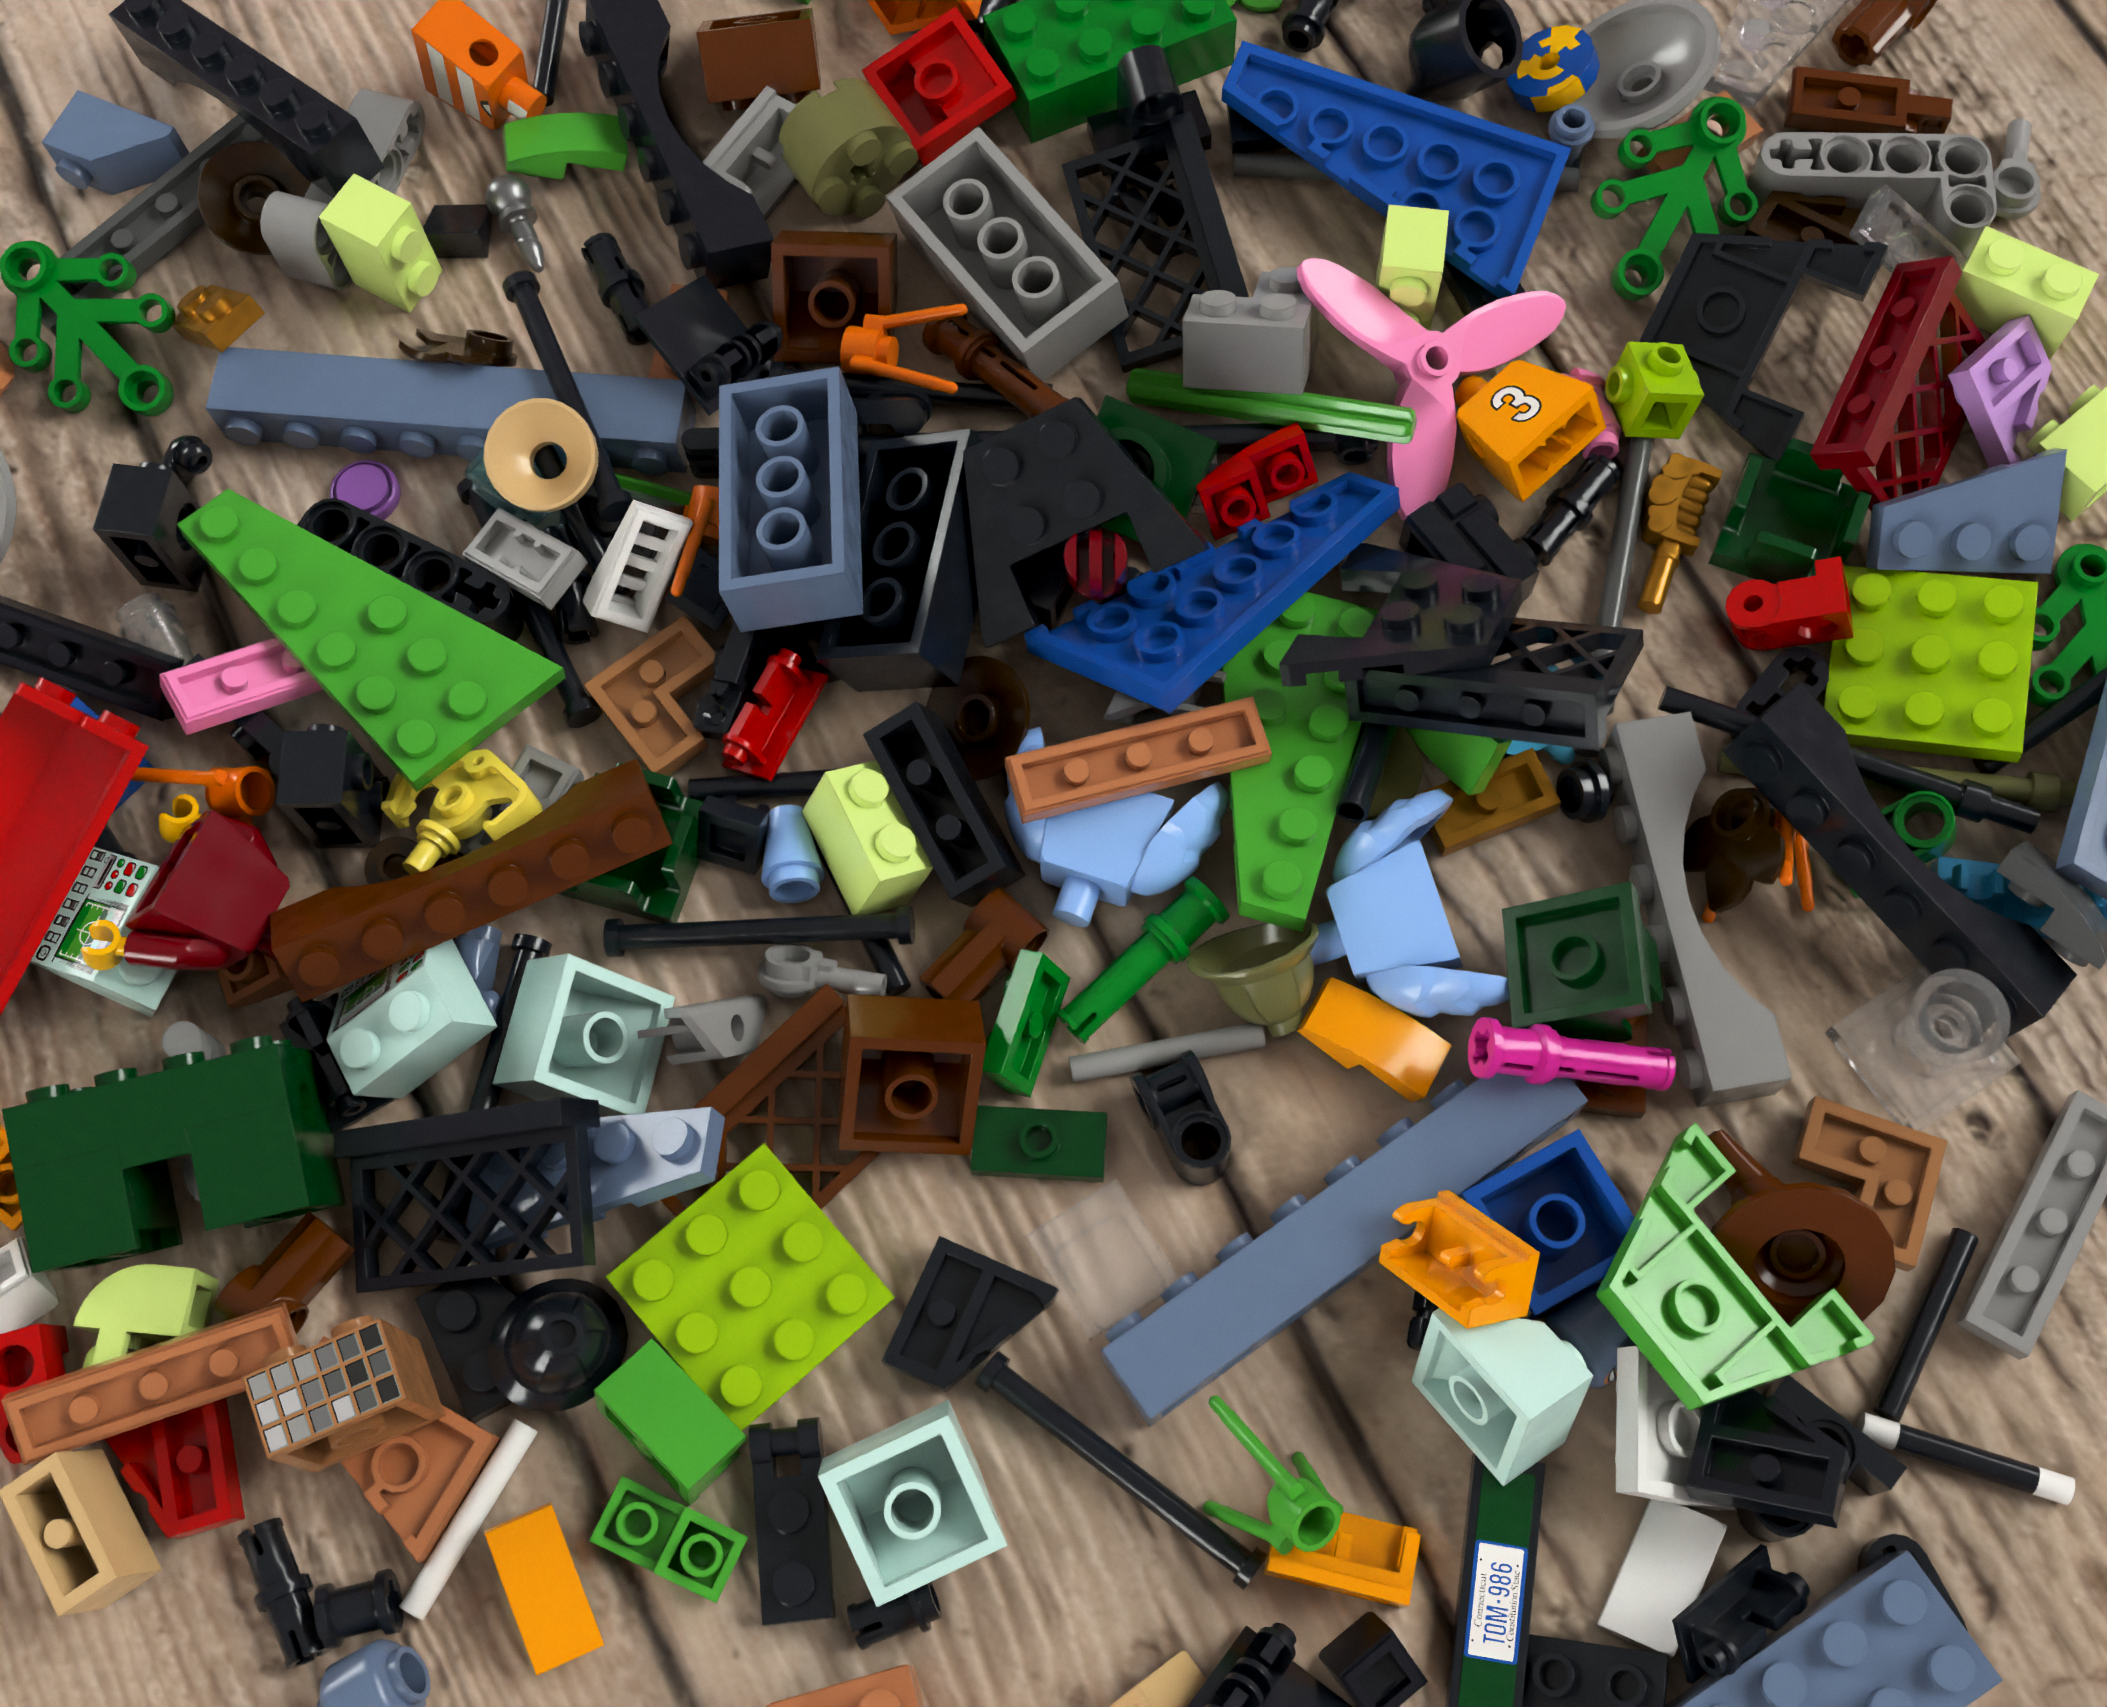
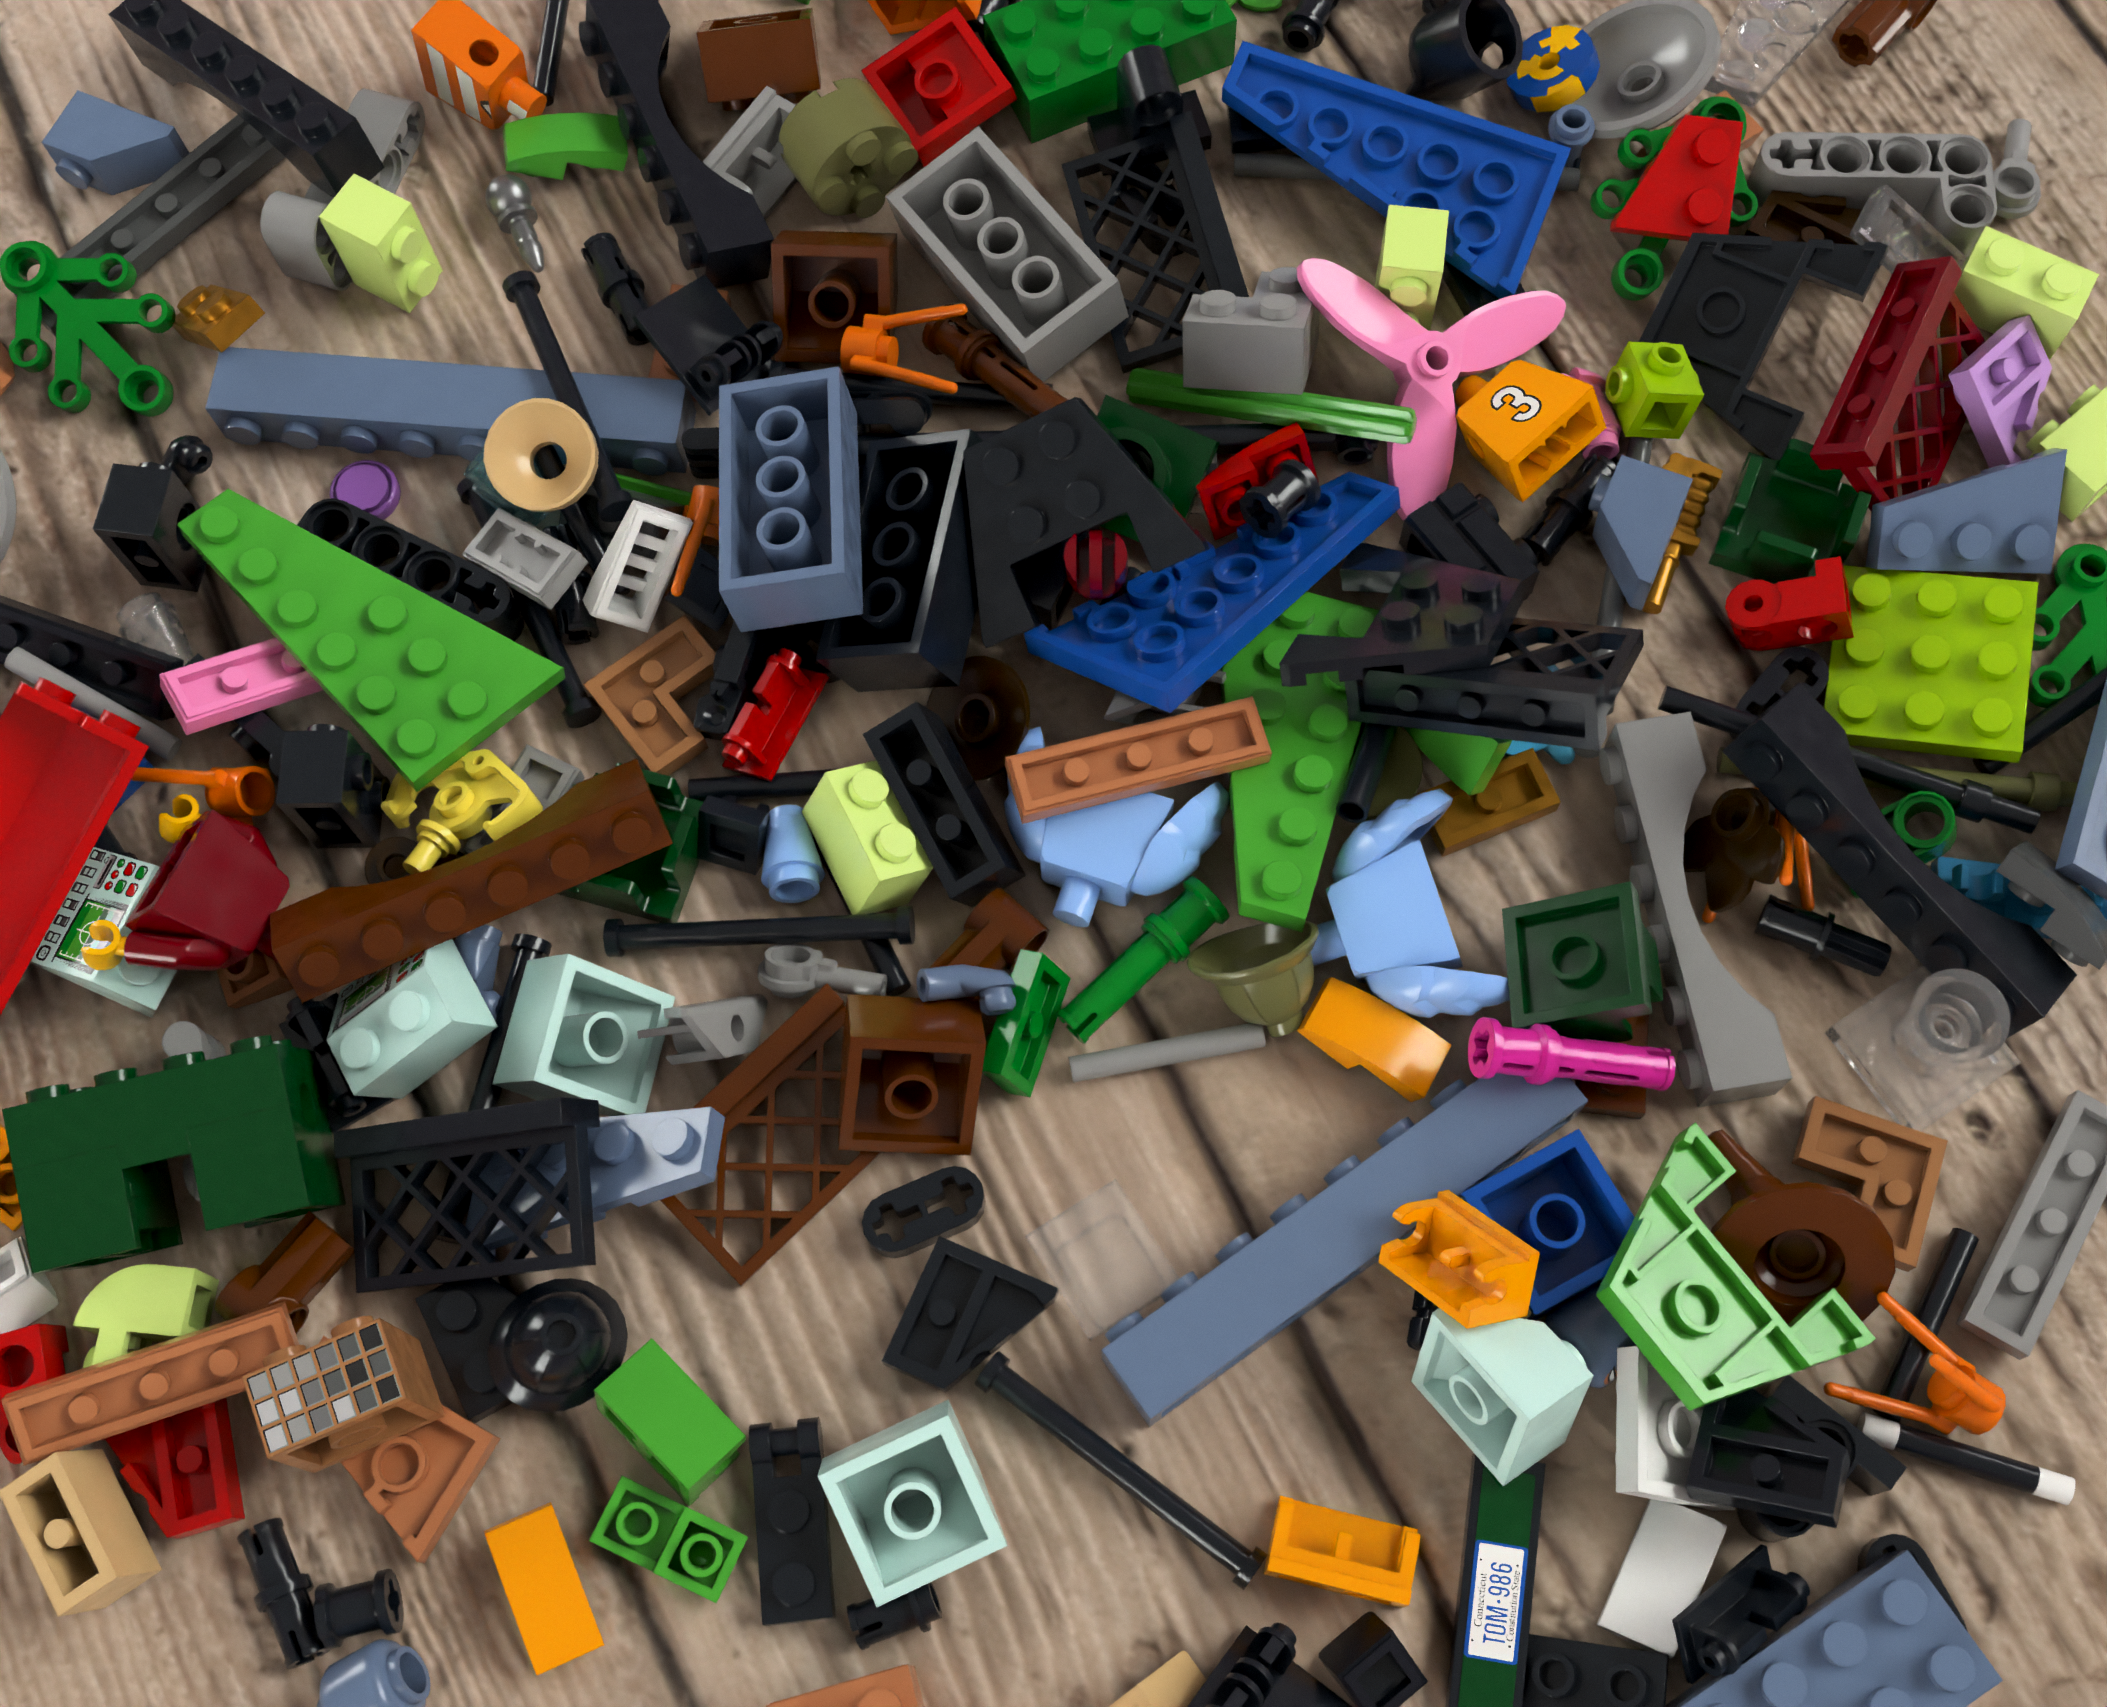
(91, 701): none -> light grey bar
(235, 178): dark brown dish -> none
(459, 230): black slope -> none
(468, 1519): white bar -> none
(475, 349): dark brown plate -> none
(750, 1287): lime plate -> none
(918, 1197): none -> black beam
(965, 981): none -> sand blue arm
(1039, 1144): dark green plate -> none
(1181, 1107): black piece -> none
(1274, 503): none -> black bush
(1297, 1507): bright green plant -> none
(1584, 791): black plate -> none
(1637, 522): none -> sand blue slope
(1687, 183): none -> red wing
(1822, 936): none -> black axle
(1861, 104): reddish brown hinge -> none
(1955, 1388): none -> orange plant

